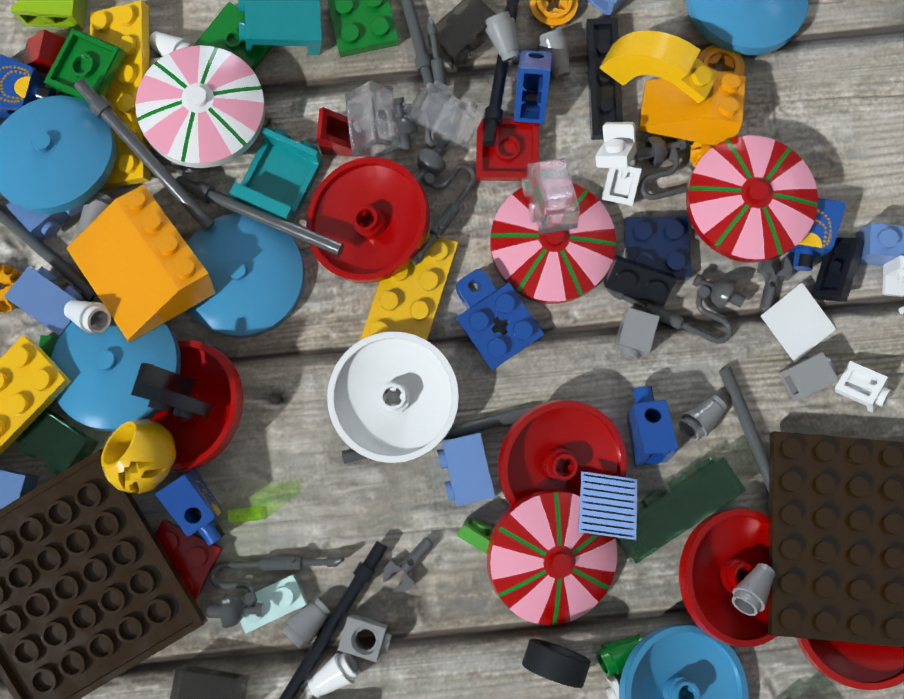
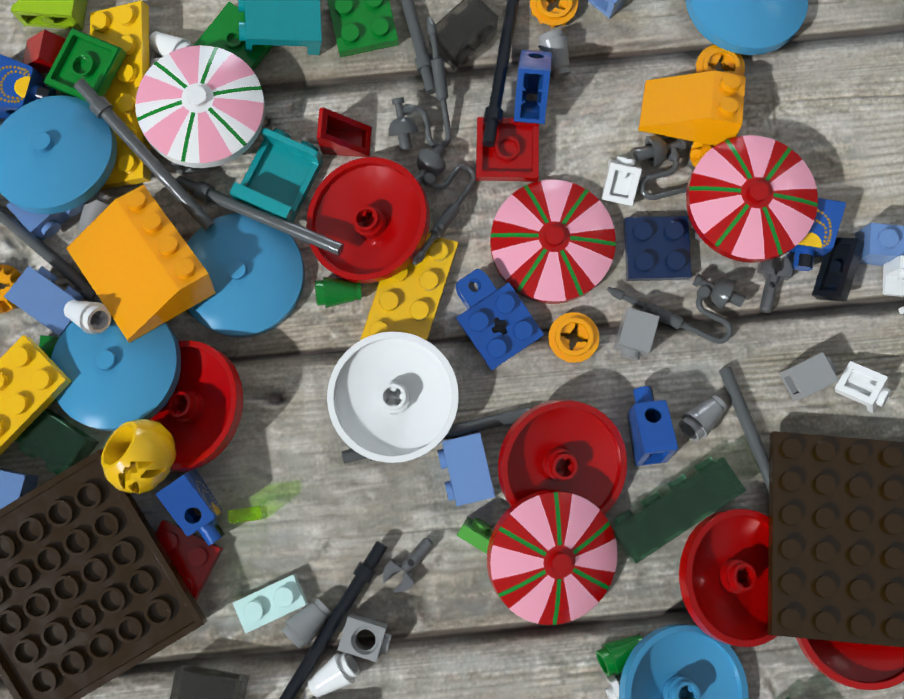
(168, 390): black bracket -> none
(232, 607): dark grey piece -> none
(336, 291): none -> green cone
(372, 120): clear brick -> none
(445, 114): clear brick -> none
(503, 35): light grey cone -> none
(551, 196): clear brick -> none
(556, 663): black tyre -> none
(586, 330): none -> light orange gear
(604, 91): black plate -> none
(608, 505): light blue sticker -> none
(618, 145): white bracket -> none
(639, 280): black plate -> none
(659, 56): yellow arch -> none
(753, 591): light grey cone -> none
(798, 322): white sticker -> none

